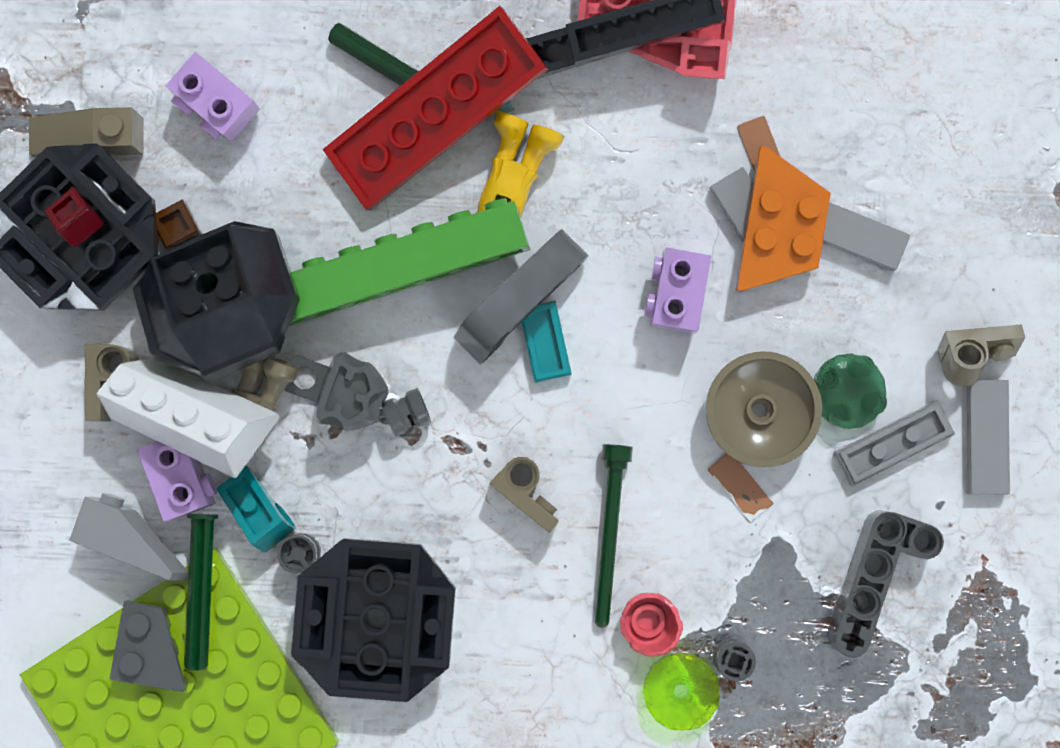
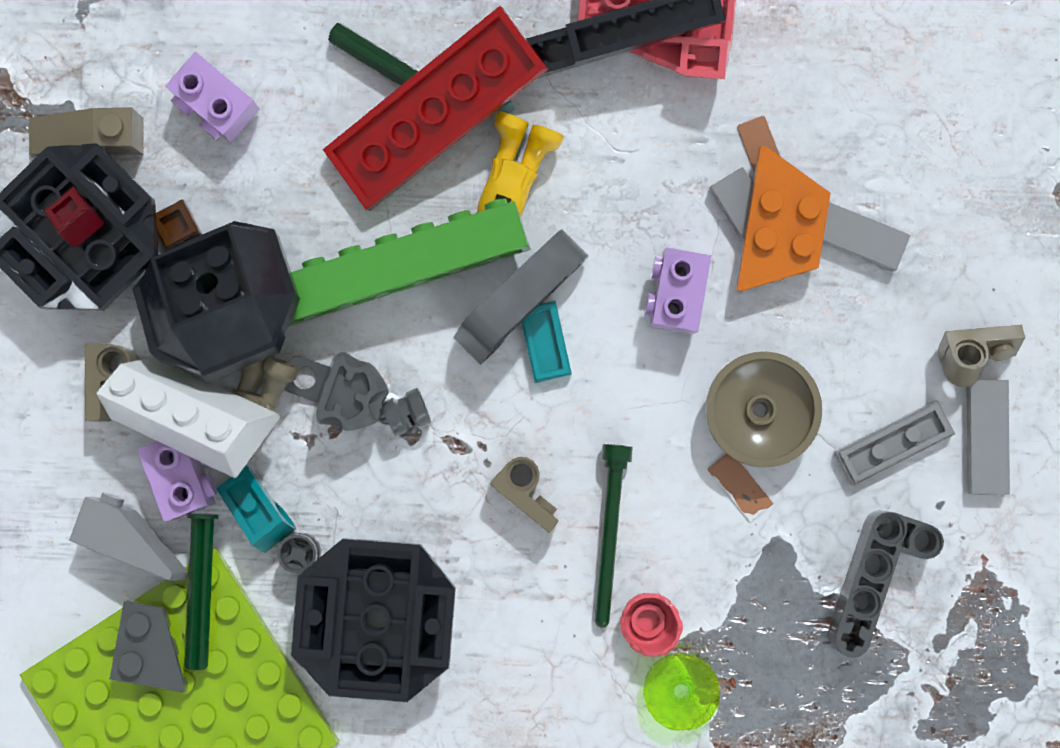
(731, 652): dark grey wheel -> none
(851, 390): clear green dish -> none

